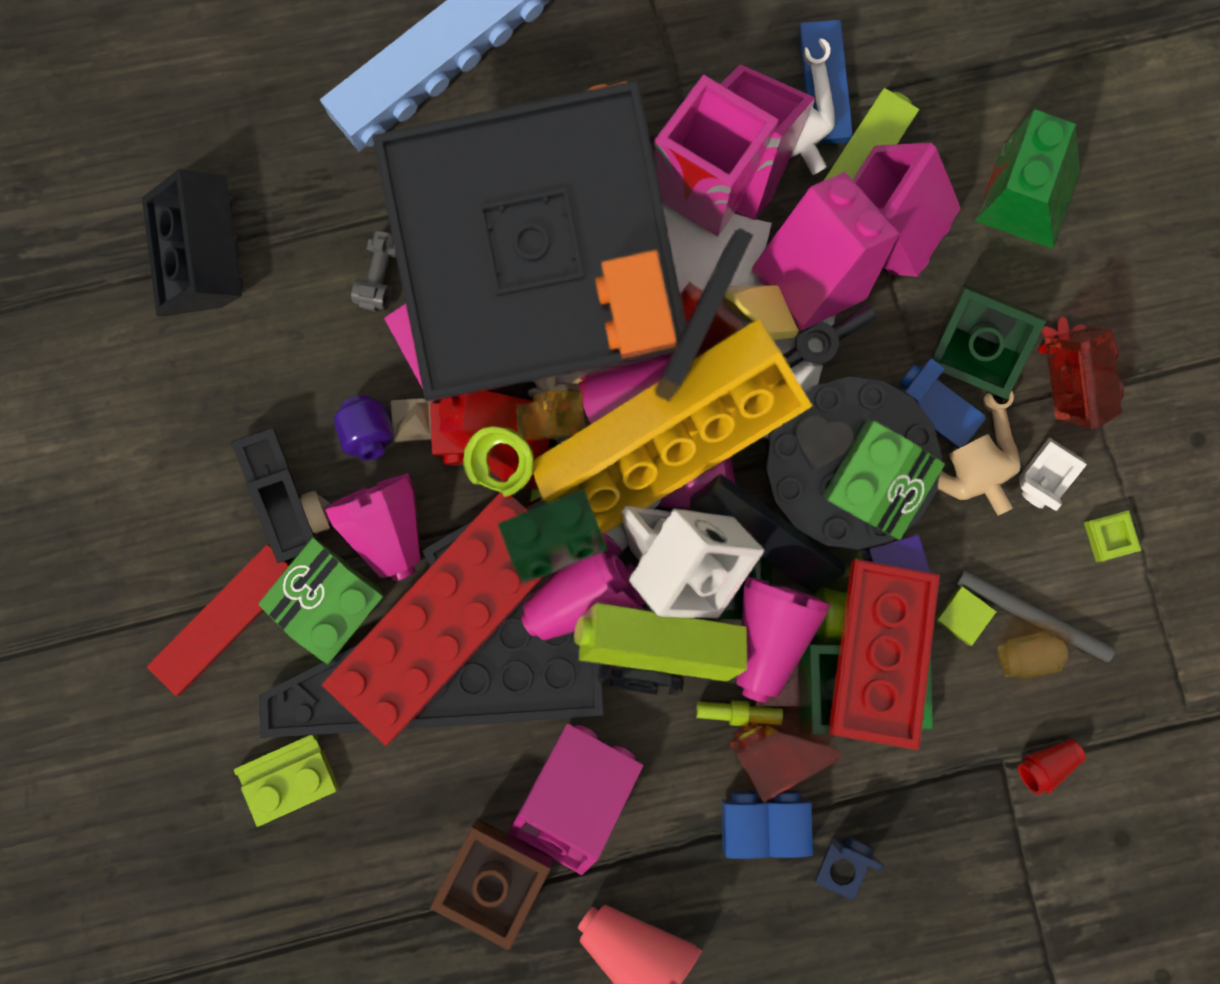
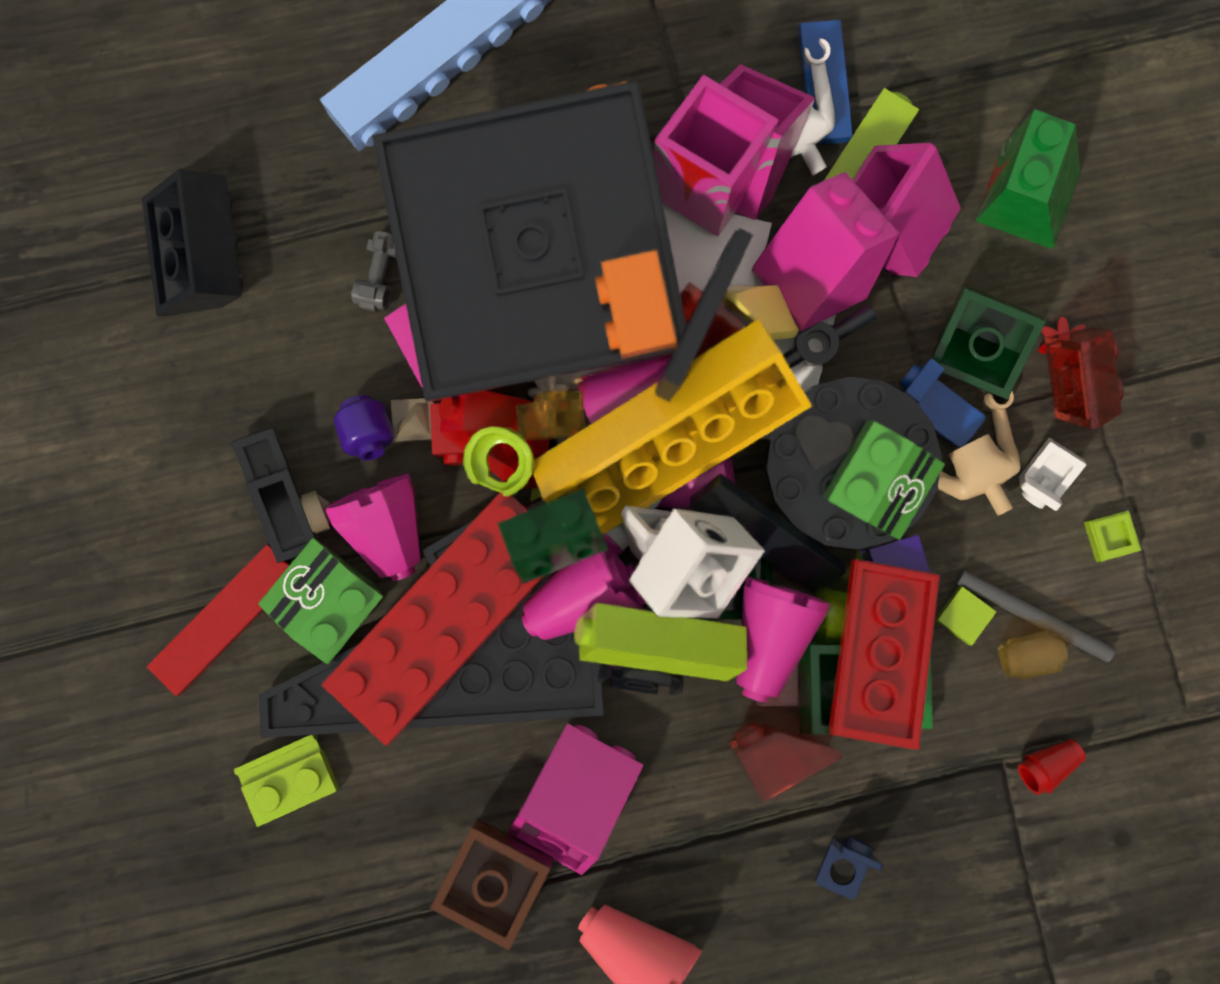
(739, 713): lime bar -> none
(766, 828): blue brick -> none

